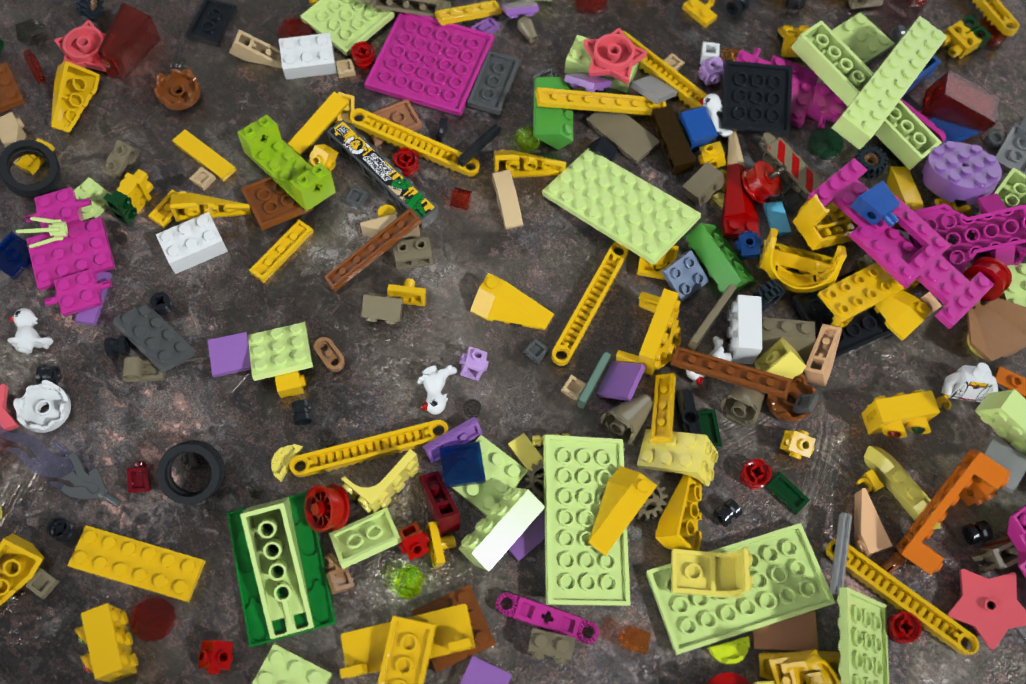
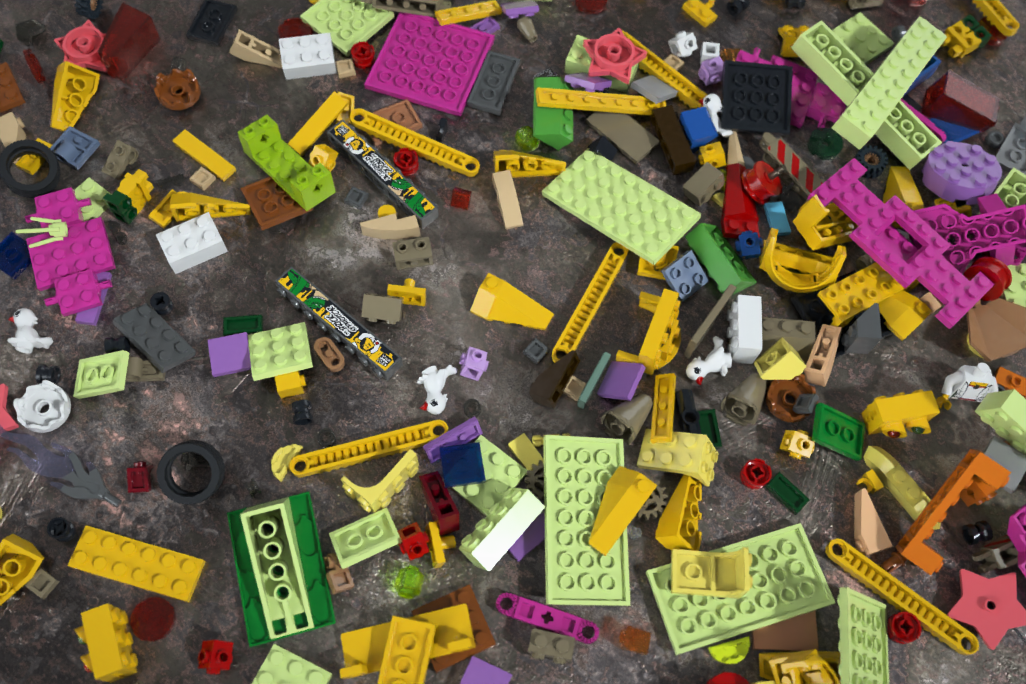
(74, 147): none -> sand blue plate
(101, 374): none -> yellowish green plate
(241, 324): none -> dark green tile
(281, 251): yellow tile -> none
(327, 507): red wheel -> none
(339, 323): none -> brick
(372, 249): dark orange tile -> none
(478, 145): black axle -> none
(553, 381): none -> dark brown slope
(683, 44): none -> white brick
(728, 512): black wheel -> none
(731, 372): dark orange tile -> none
(770, 293): black bush -> none
(838, 431): none -> green tile
(840, 553): light grey axle -> none
(864, 332): none -> dark grey slope
(877, 205): blue torso -> none

